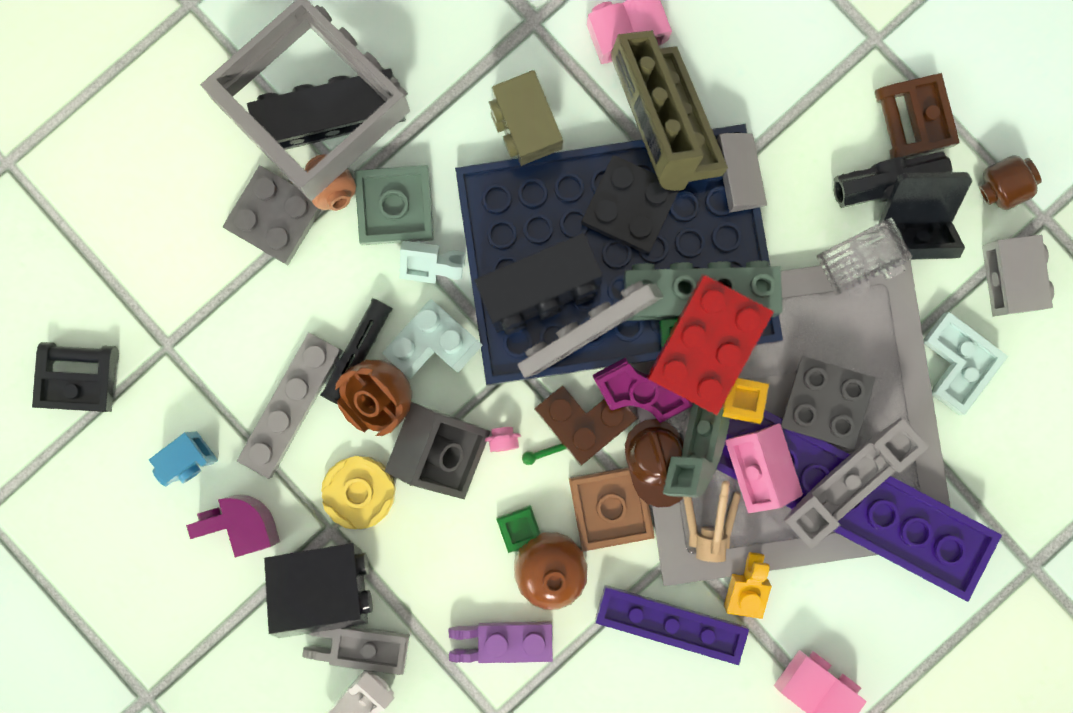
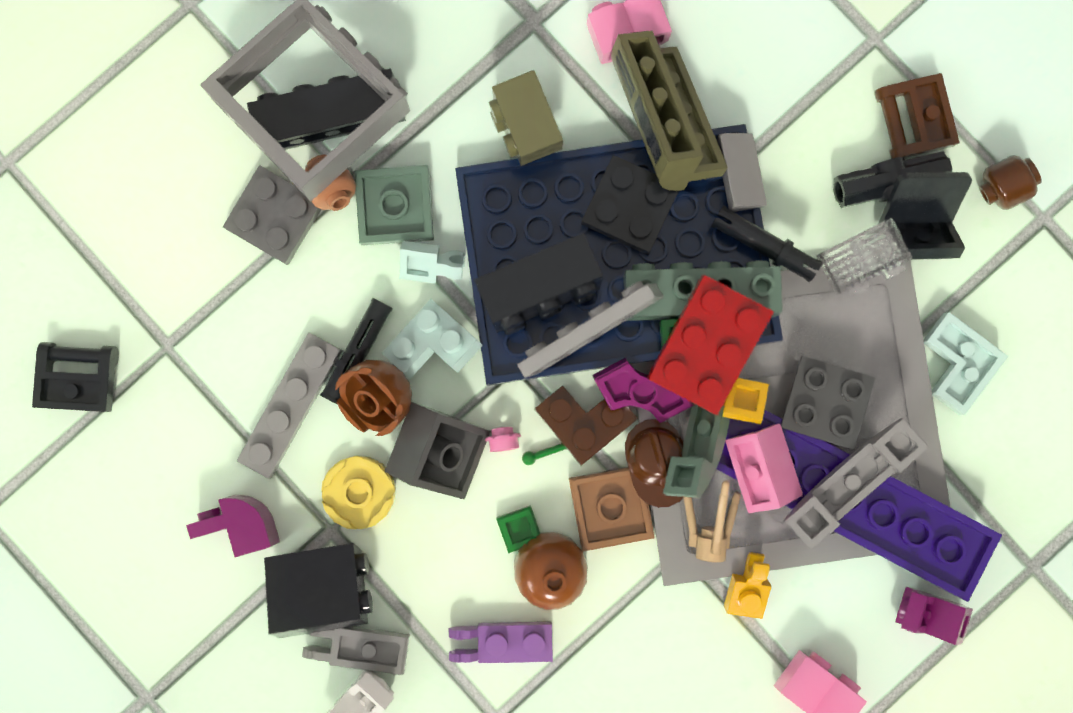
(182, 459): dark azure brick -> none
(671, 625): dark purple plate -> none
(767, 244): none -> black pin
(933, 615): none -> magenta brick
(1018, 275): light grey brick -> none

